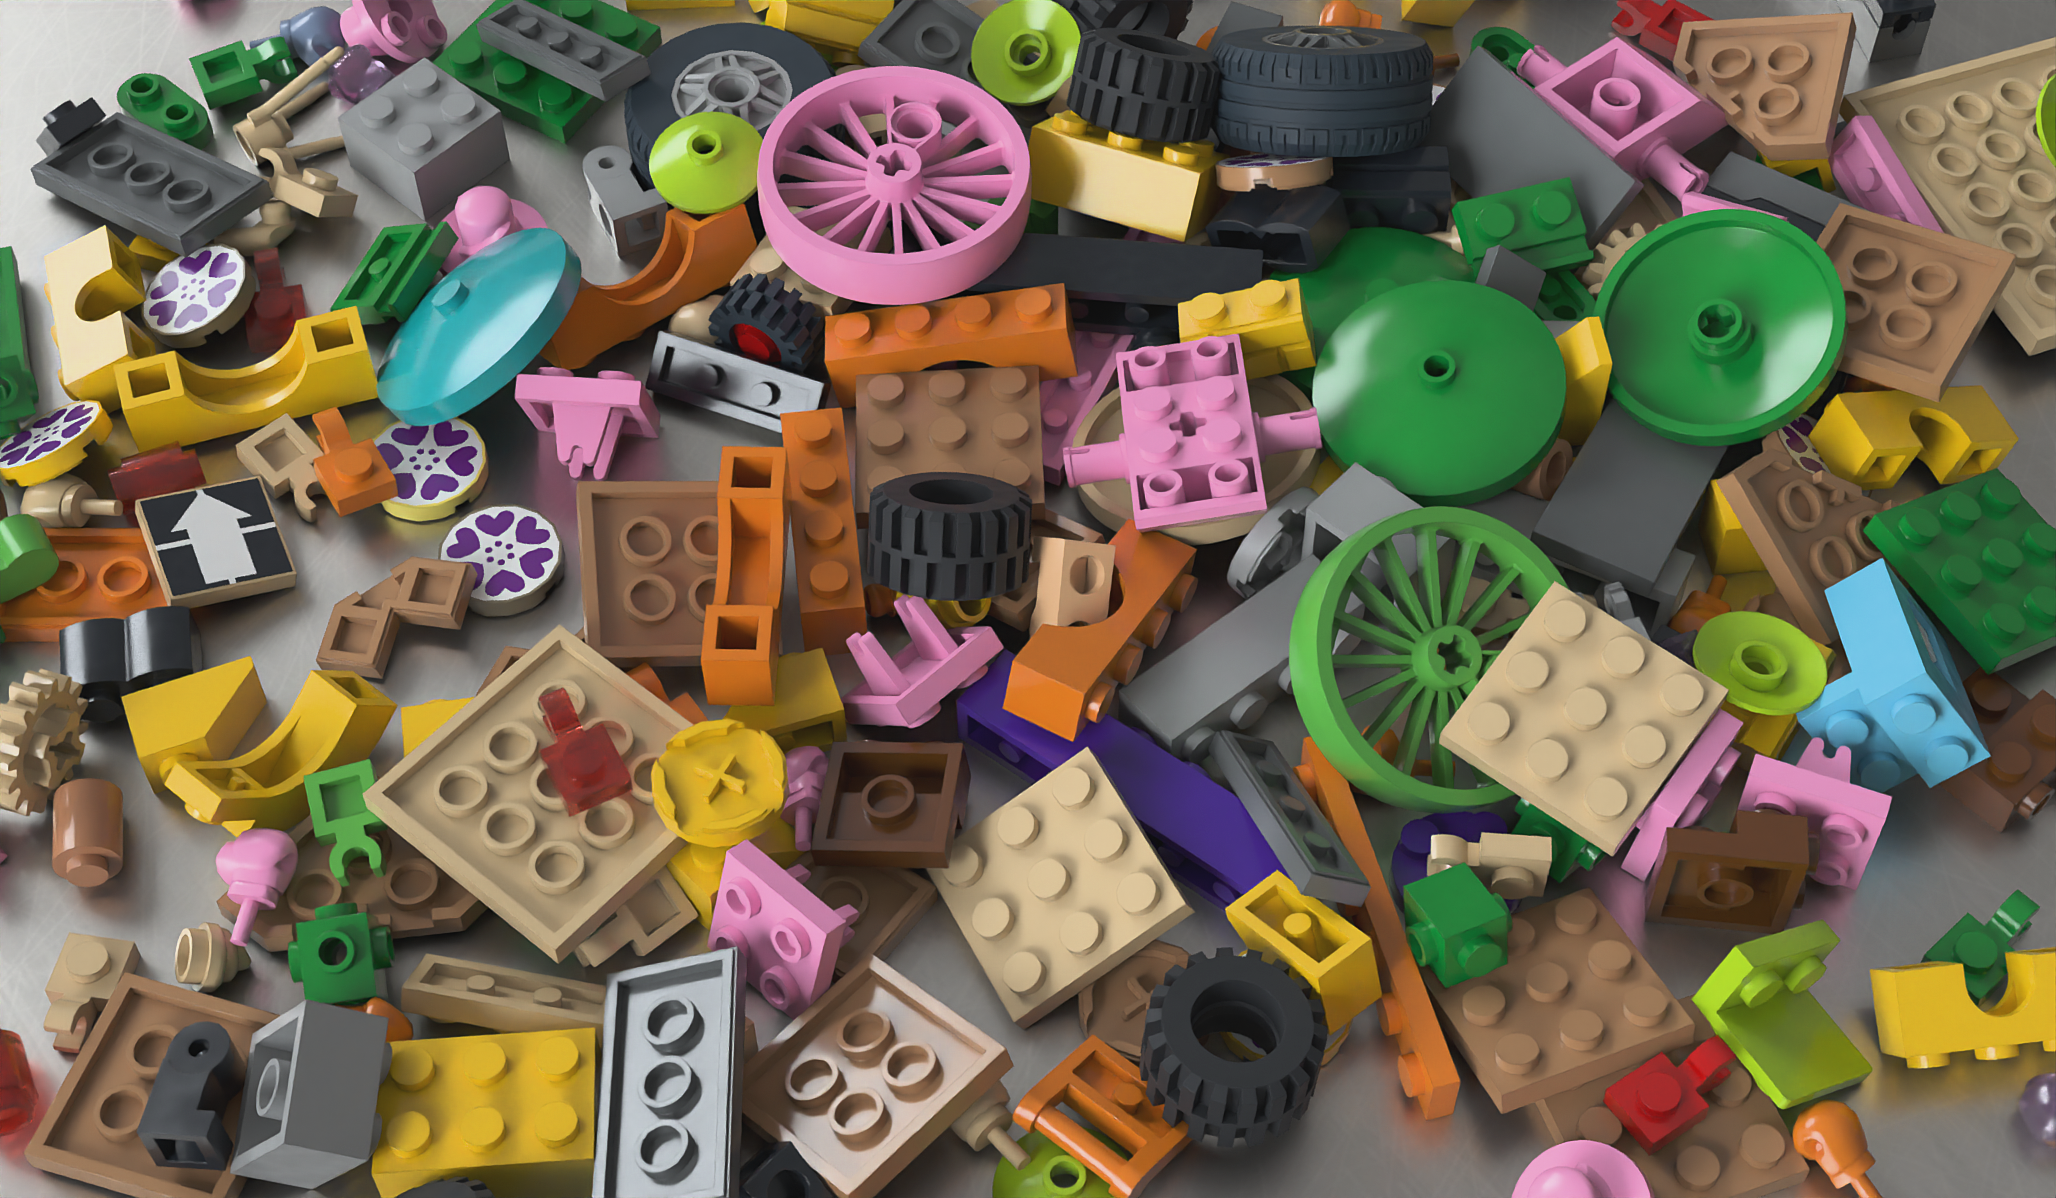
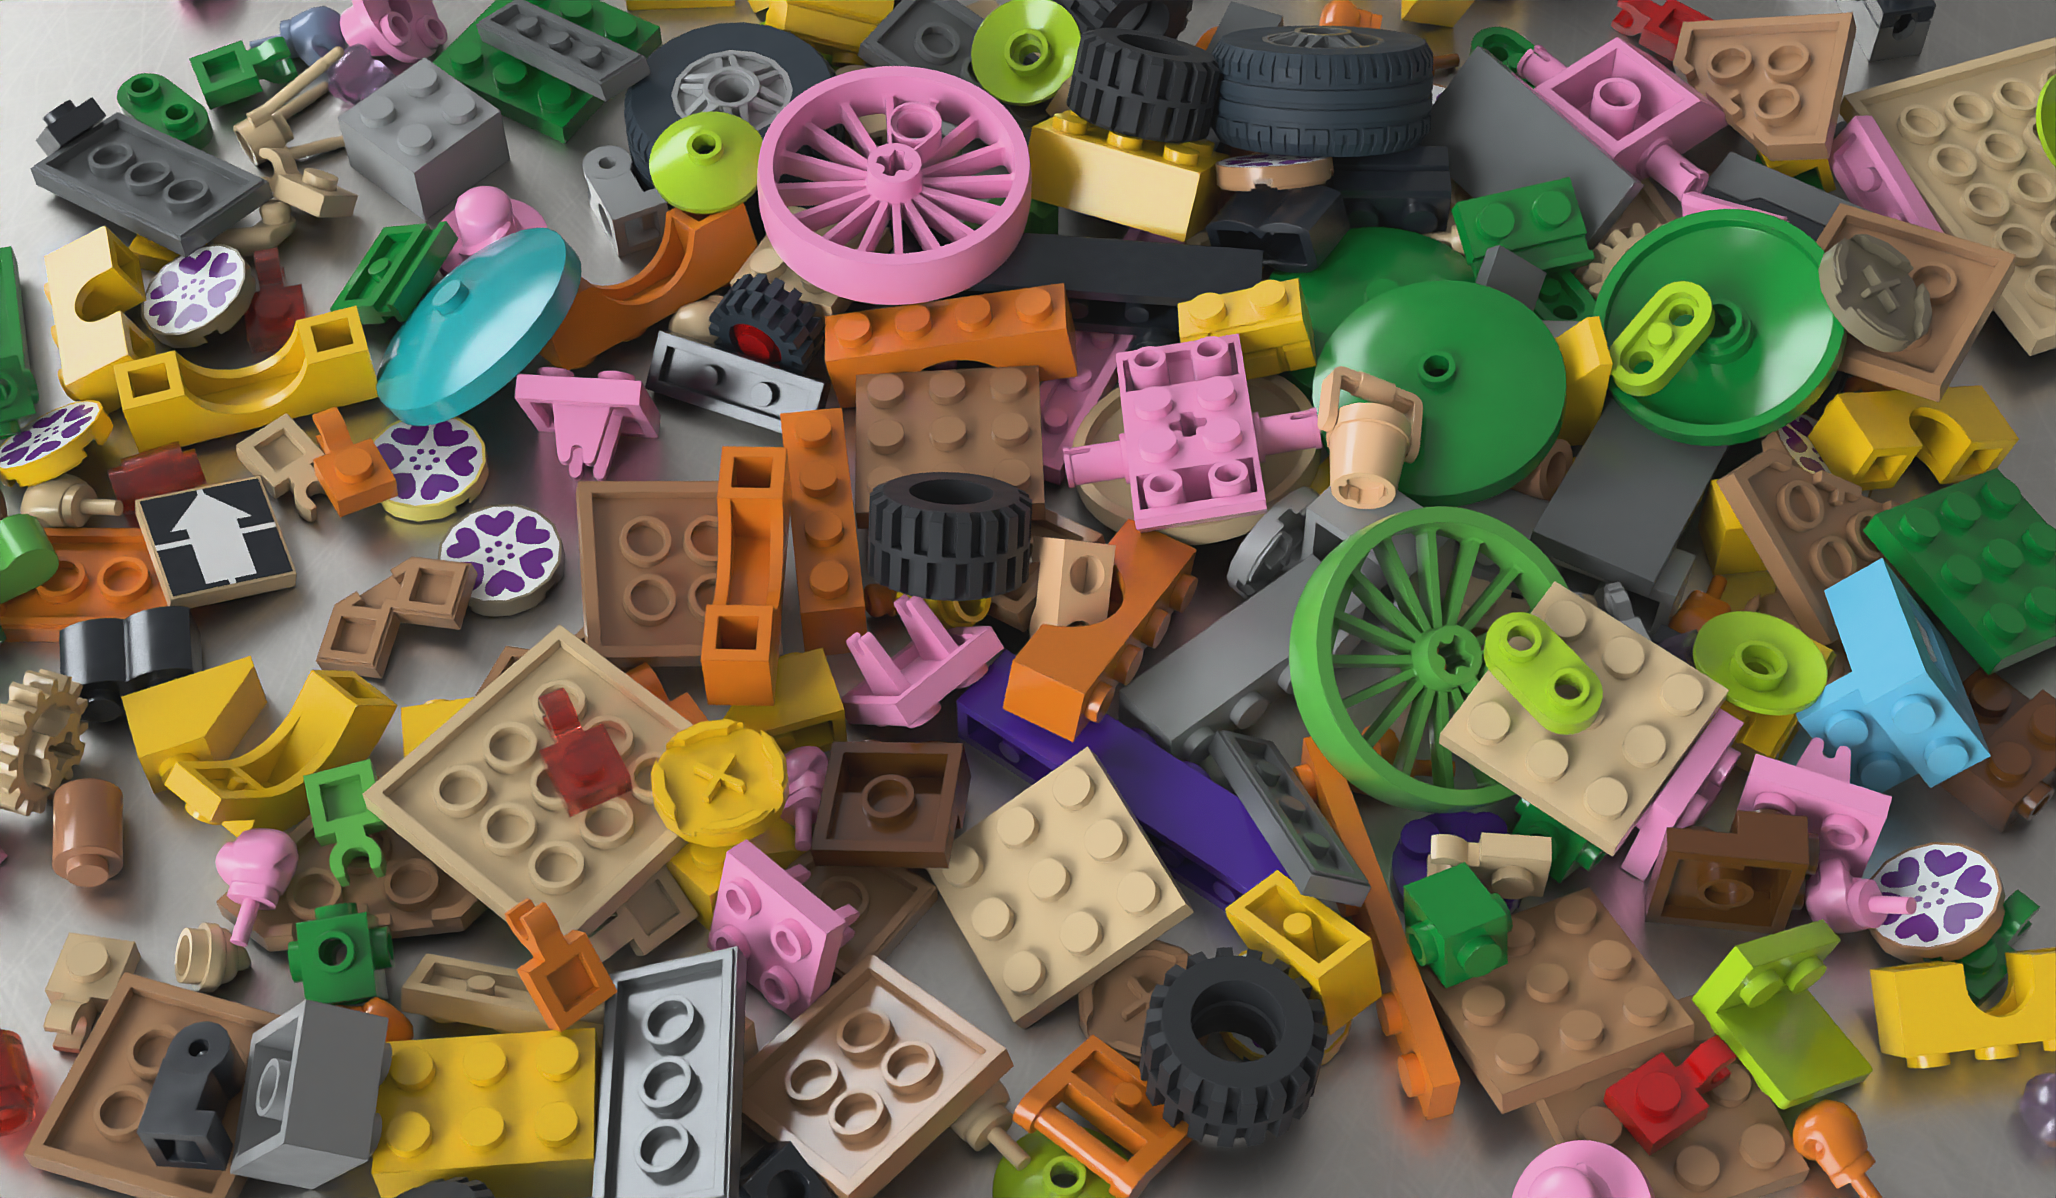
(564, 971): none -> orange plate
(1368, 438): none -> light nougat piece
(1537, 672): none -> lime plate
(1657, 340): none -> lime plate
(1850, 902): none -> bright pink piece
(1873, 294): none -> dark tan tile
(1955, 898): none -> tile

